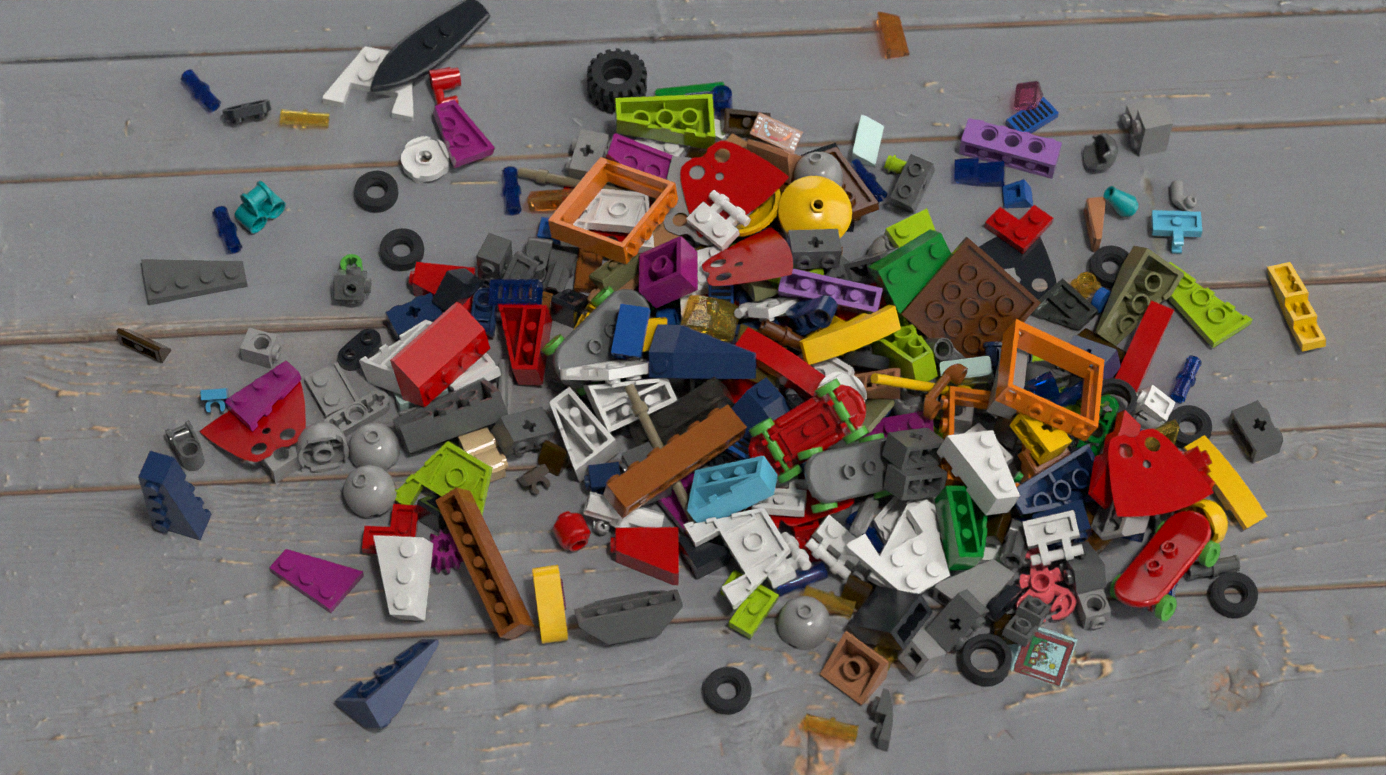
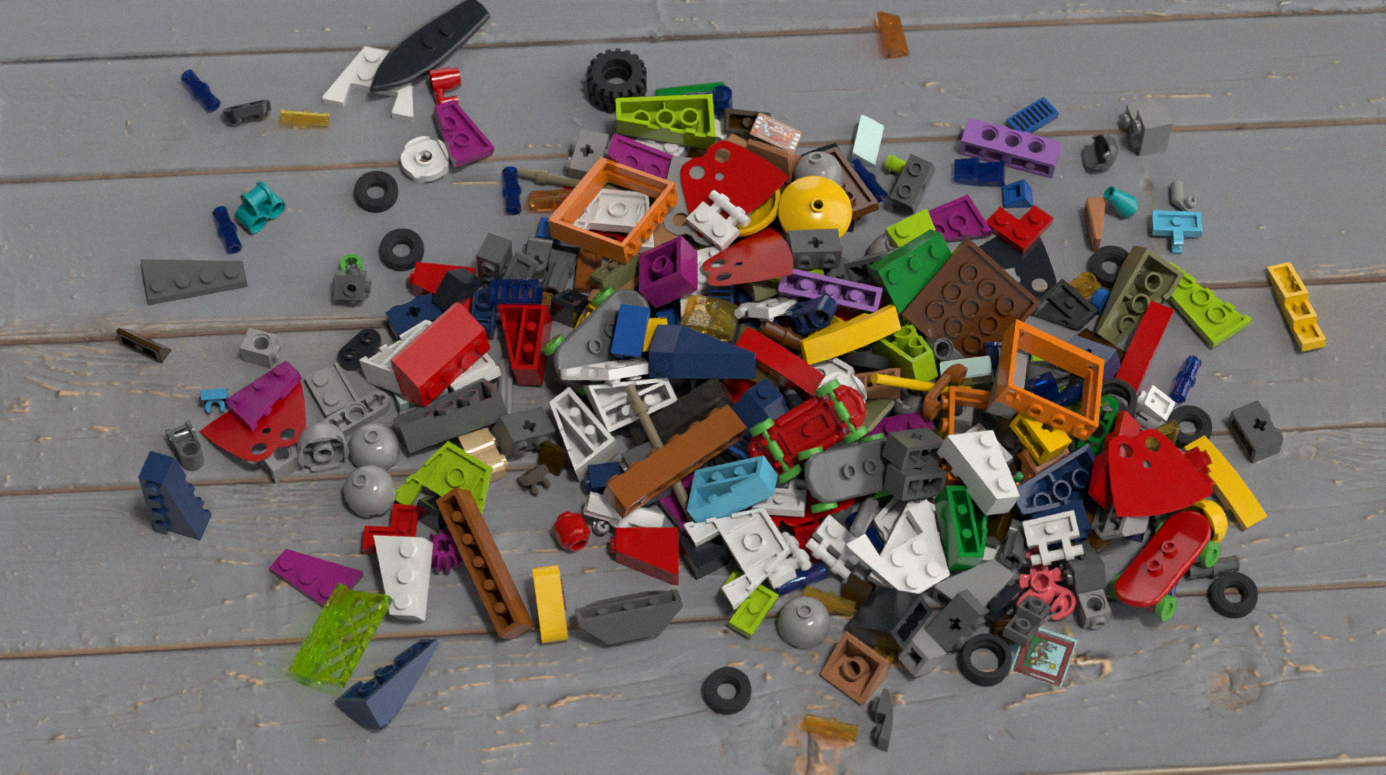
(329, 630): none -> clear neon green fence
(959, 220): none -> magenta wing
(1027, 95): clear pink slope -> none

